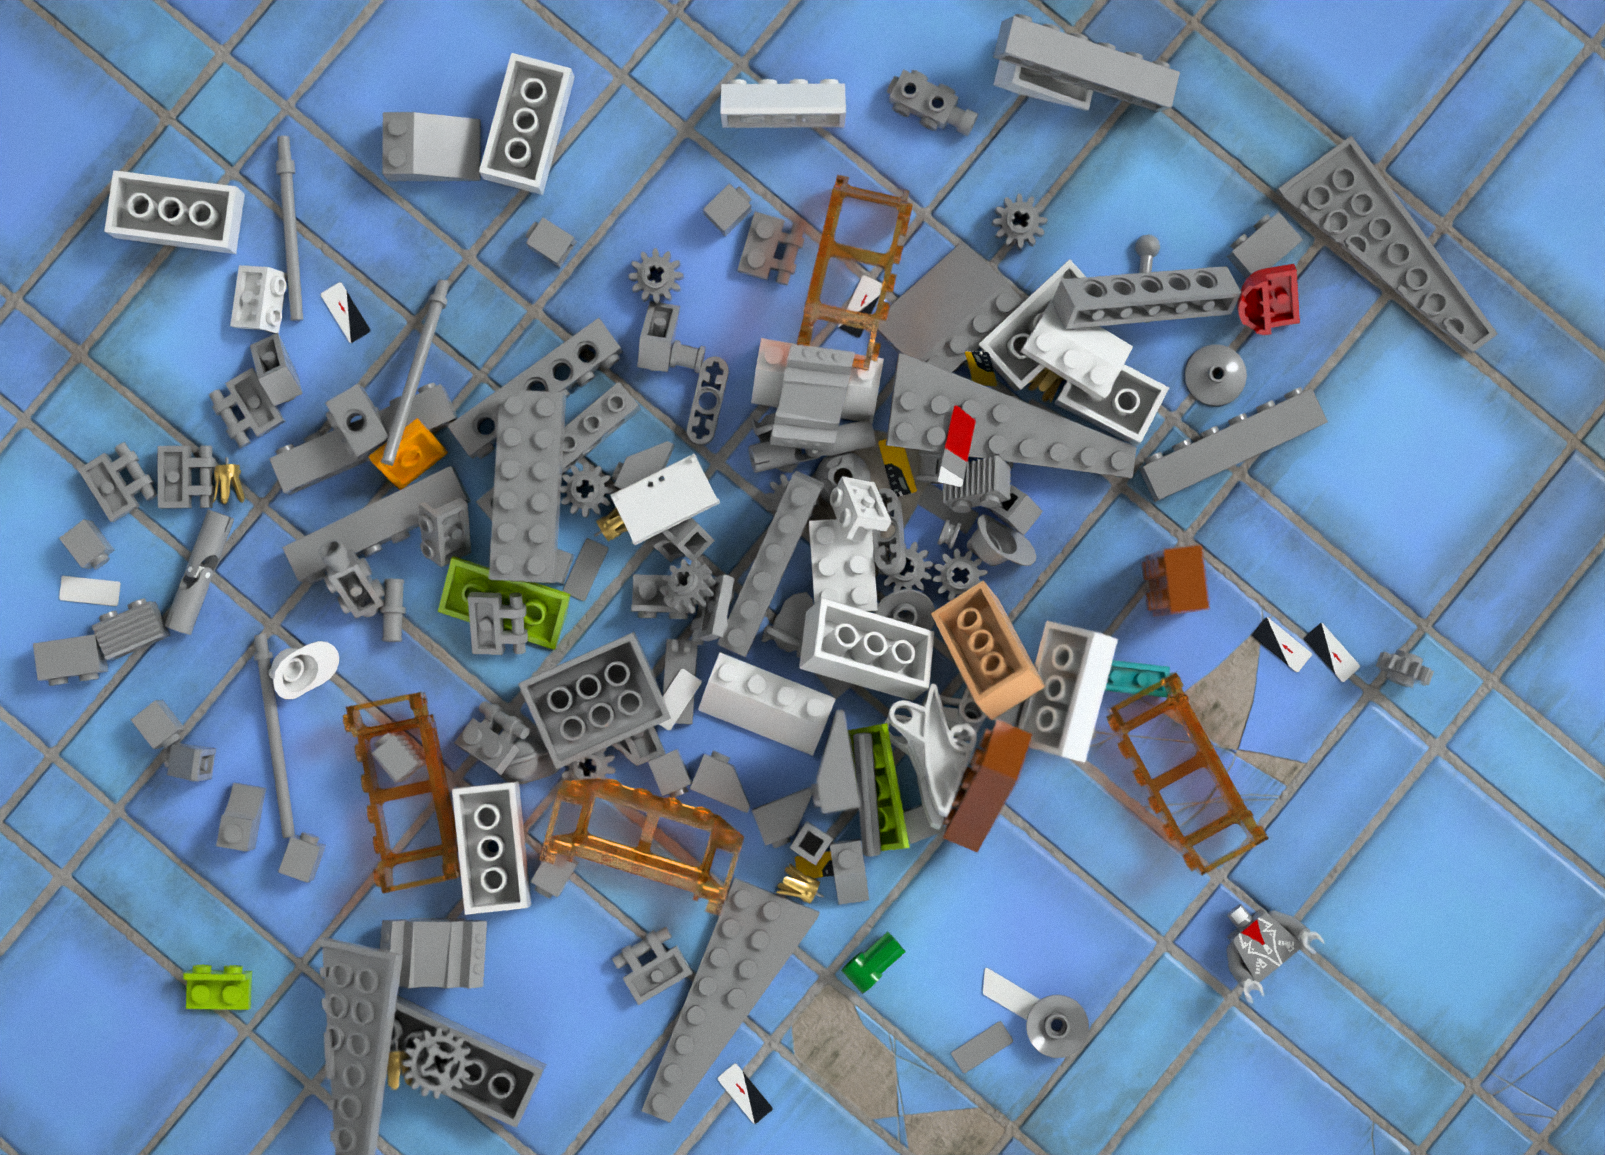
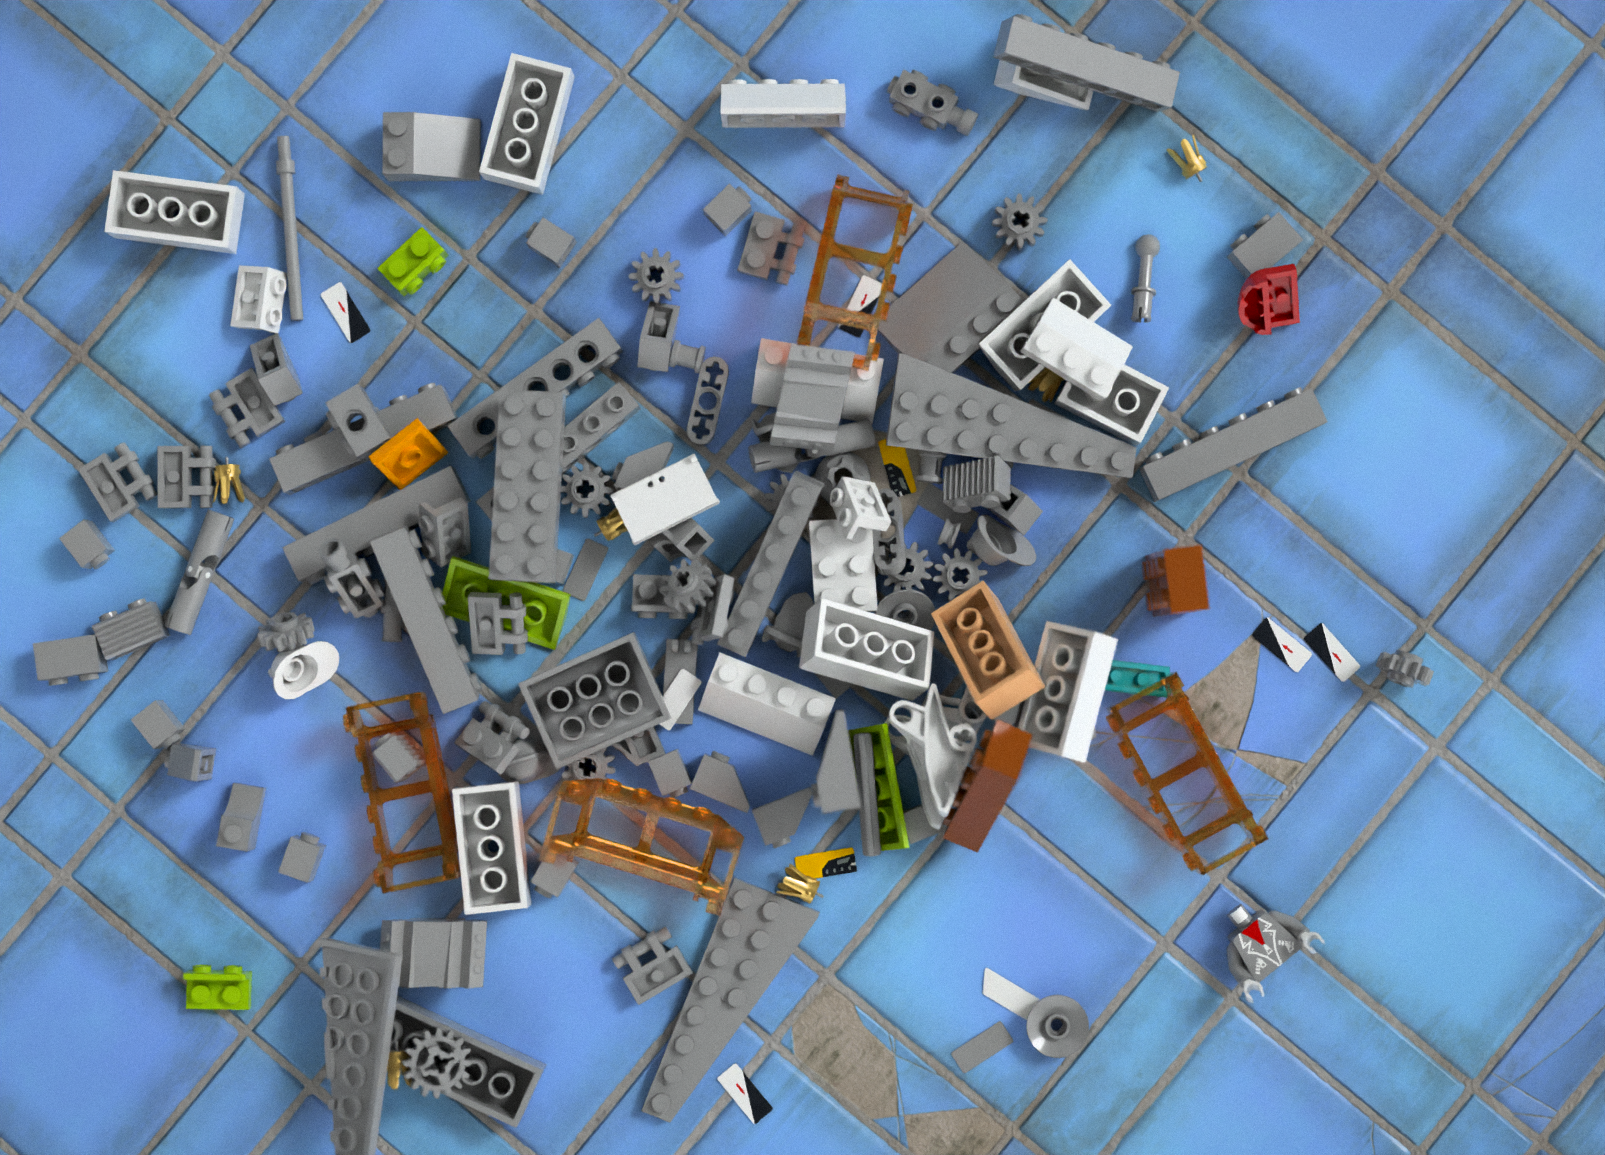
(89, 590): white sticker -> none
(263, 657): light grey bar -> none
(286, 632): none -> light grey gear
(413, 262): none -> lime bracket
(425, 618): none -> light grey brick
(437, 302): light grey bar -> none
(811, 842): light grey brick -> none
(849, 871): light grey slope -> none
(868, 967): green piece -> none
(957, 448): sticker -> none
(981, 367): yellow sticker -> none
(1146, 297): light grey brick -> none
(1195, 163): none -> pearl gold piece
(1203, 384): light grey dish -> none
(1364, 216): light grey wing -> none

